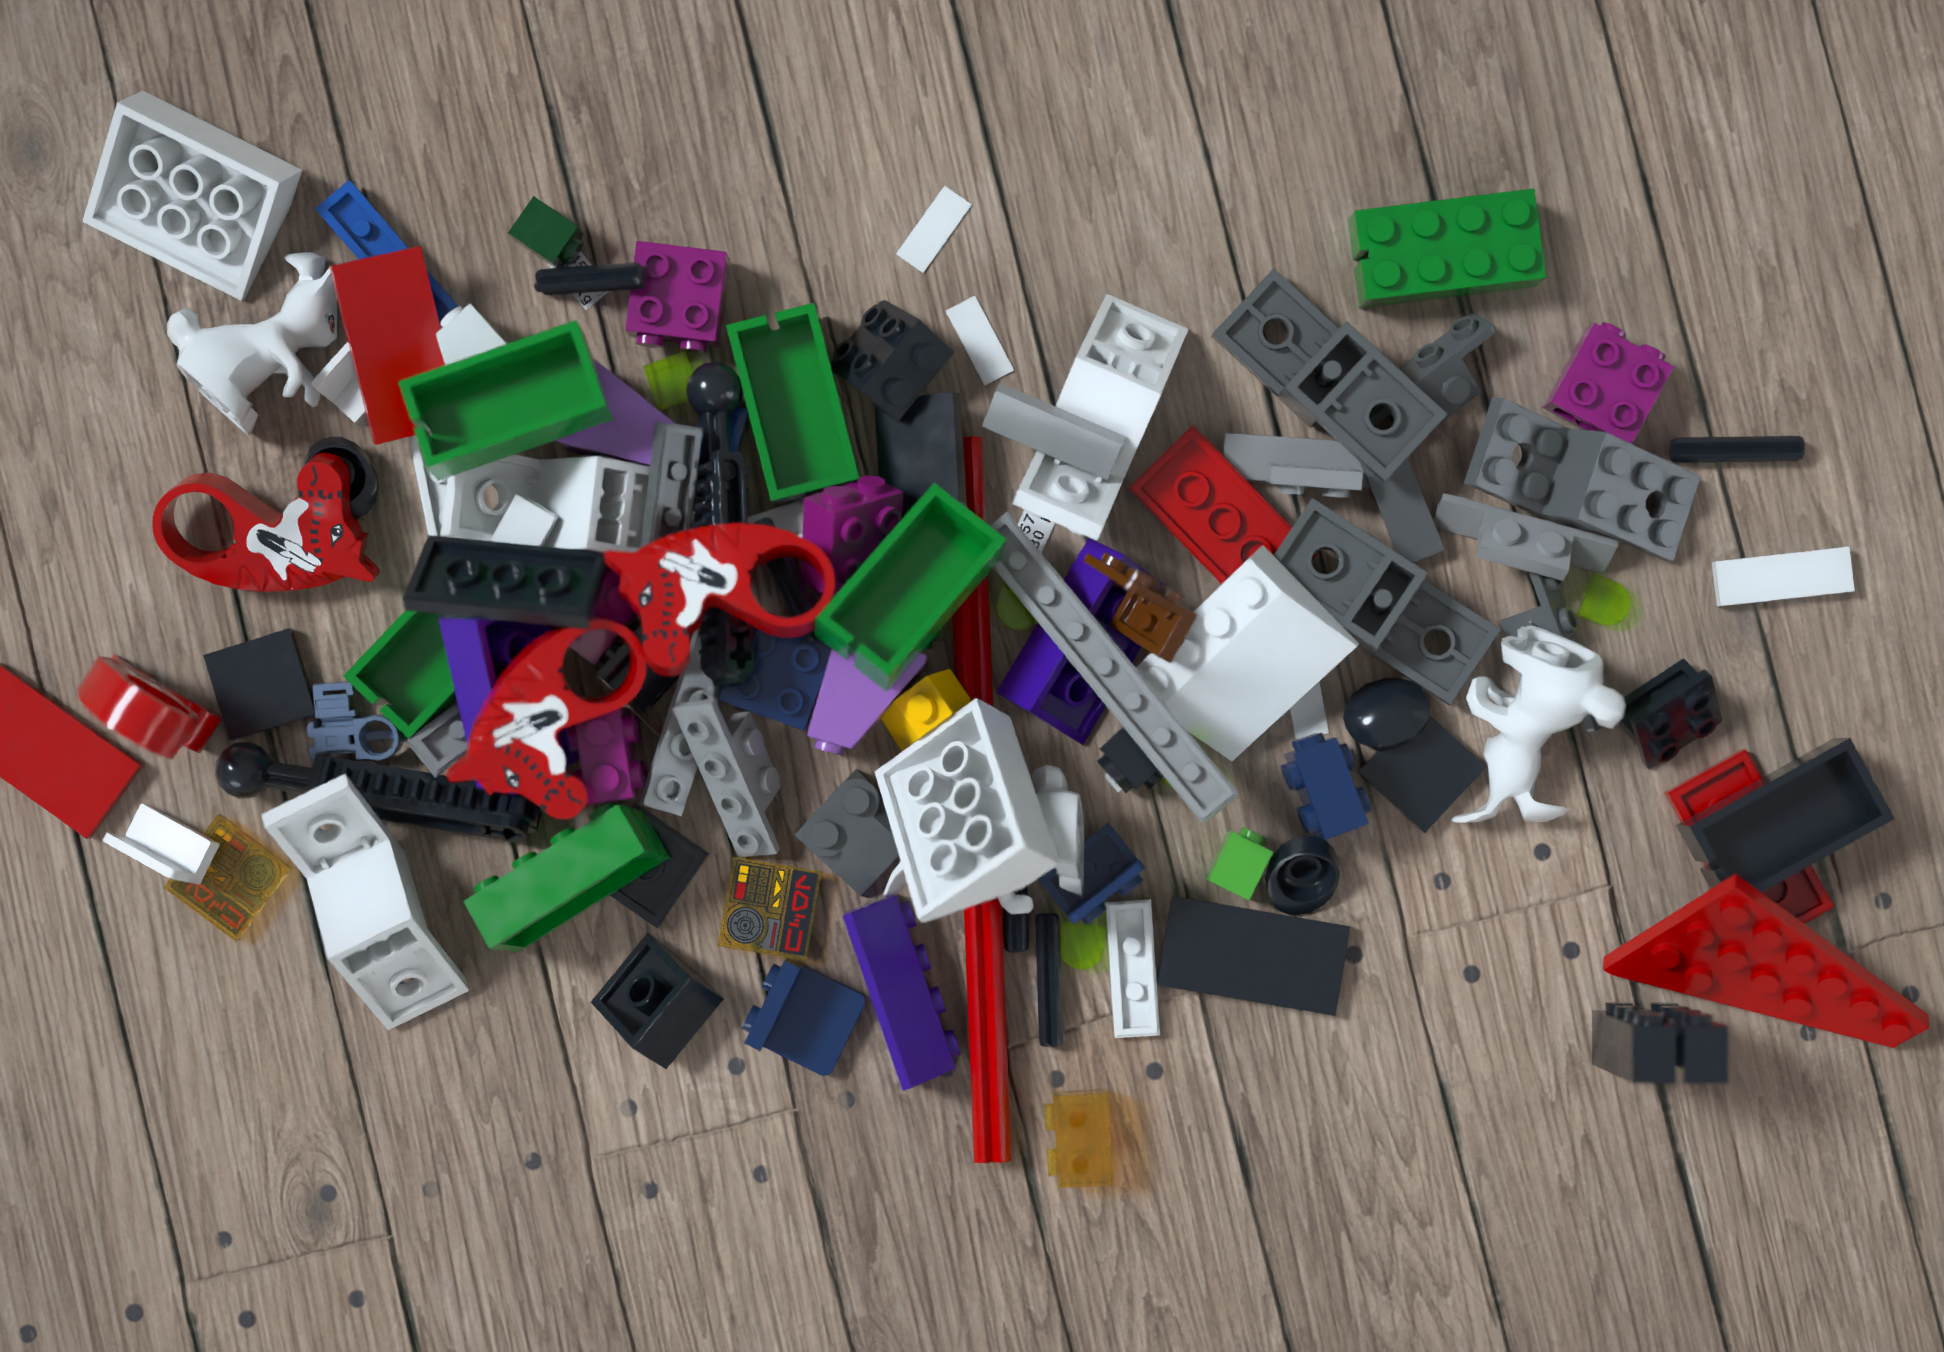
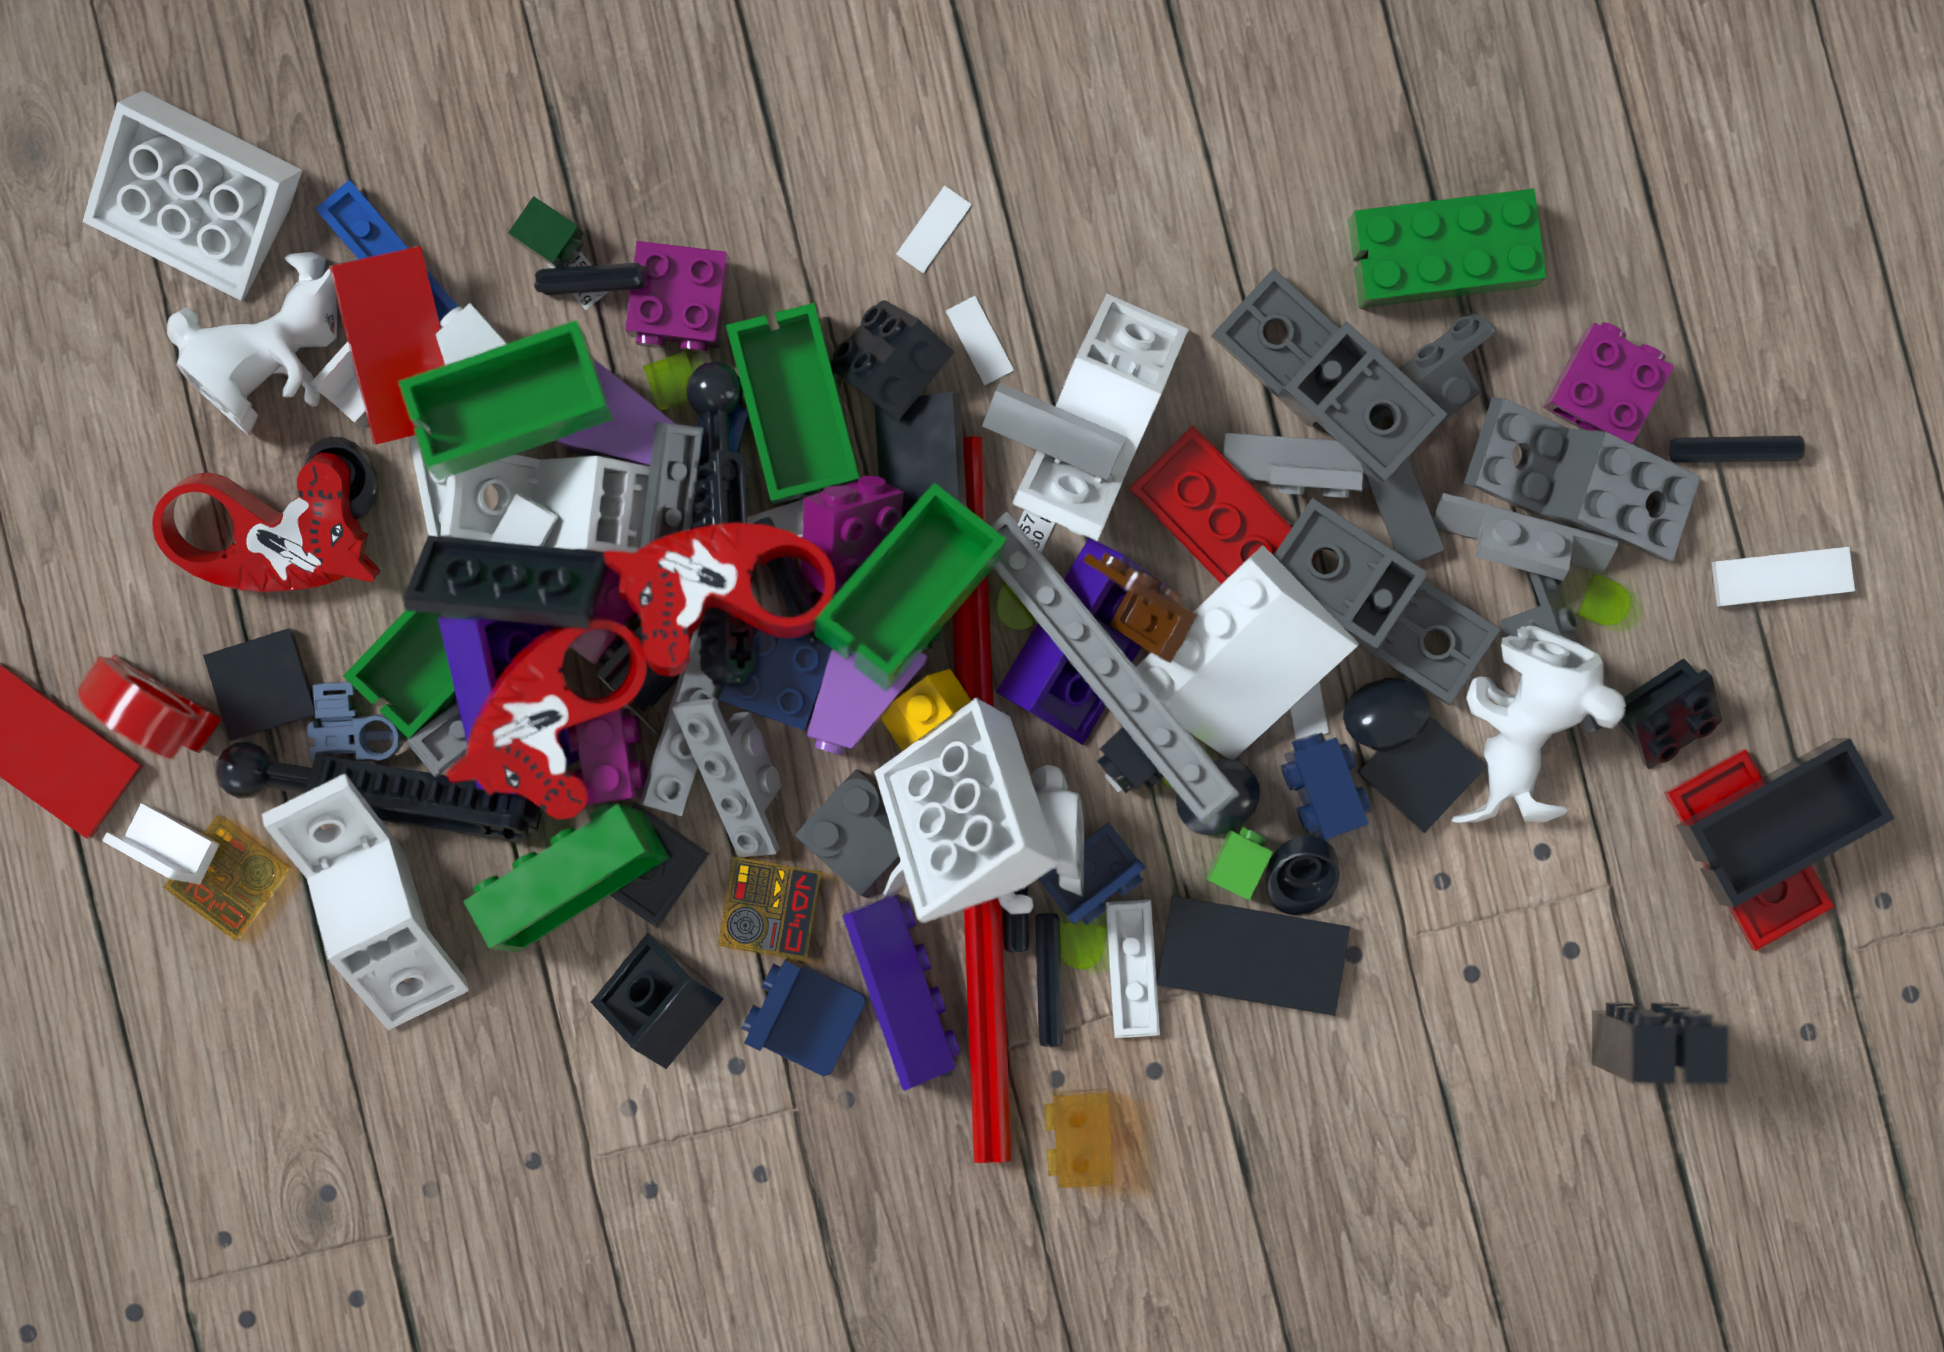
(1236, 811): none -> black hat
(1762, 959): red wing -> none

